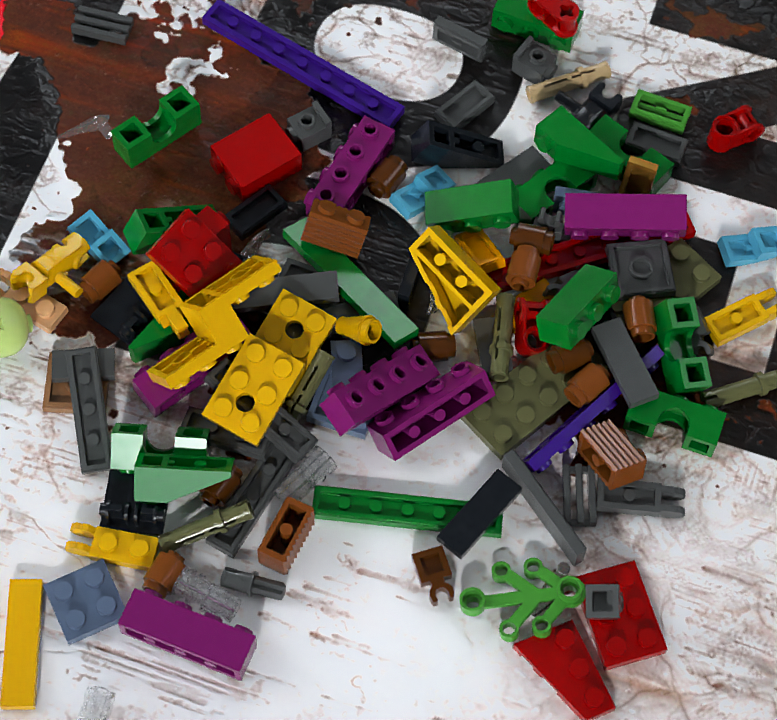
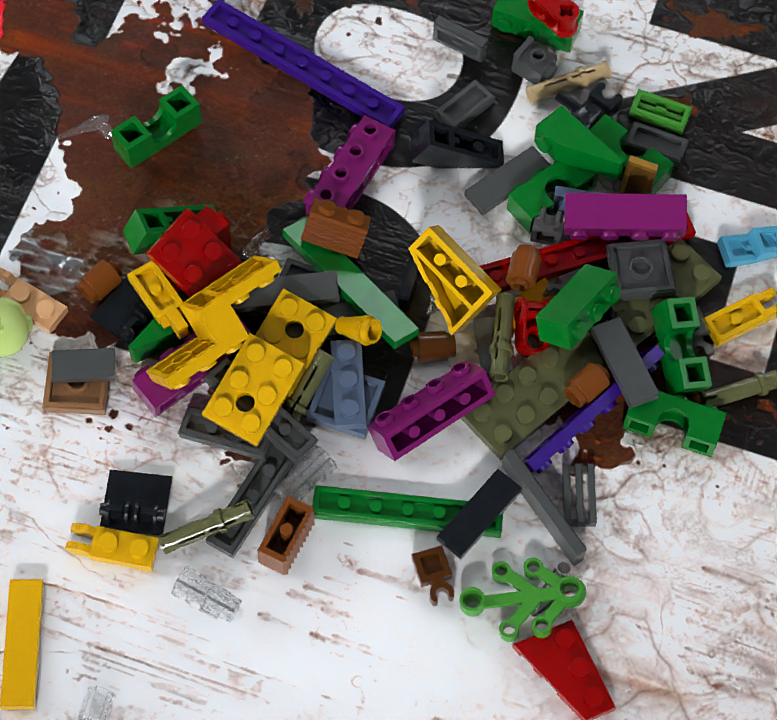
(52, 268): yellow piece -> none
(85, 601): sand blue plate -> none
(89, 409): dark grey tile -> none
(103, 242): medium azure slope -> none
(104, 21): dark grey tile -> none
(131, 439): arch -> none
(164, 572): dark orange brick -> none
(172, 476): slope -> none
(188, 633): magenta brick -> none
(221, 492): reddish brown brick -> none
(252, 584): dark grey axle -> none
(255, 157): red brick -> none
(256, 211): black tile -> none
(309, 127): dark grey brick -> none
(379, 389): magenta brick -> none
(387, 177): reddish brown brick -> none
(411, 198): medium azure slope -> none
(473, 207): green brick -> none
(481, 250): light orange tile -> none
(533, 235): reddish brown brick -> none
(564, 360): reddish brown brick -> none
(603, 601): dark grey brick -> none
(611, 454): dark orange brick -> none
(636, 632): red plate -> none
(640, 319): dark orange brick -> none
(640, 499): dark grey hinge -> none
(734, 129): red piece -> none

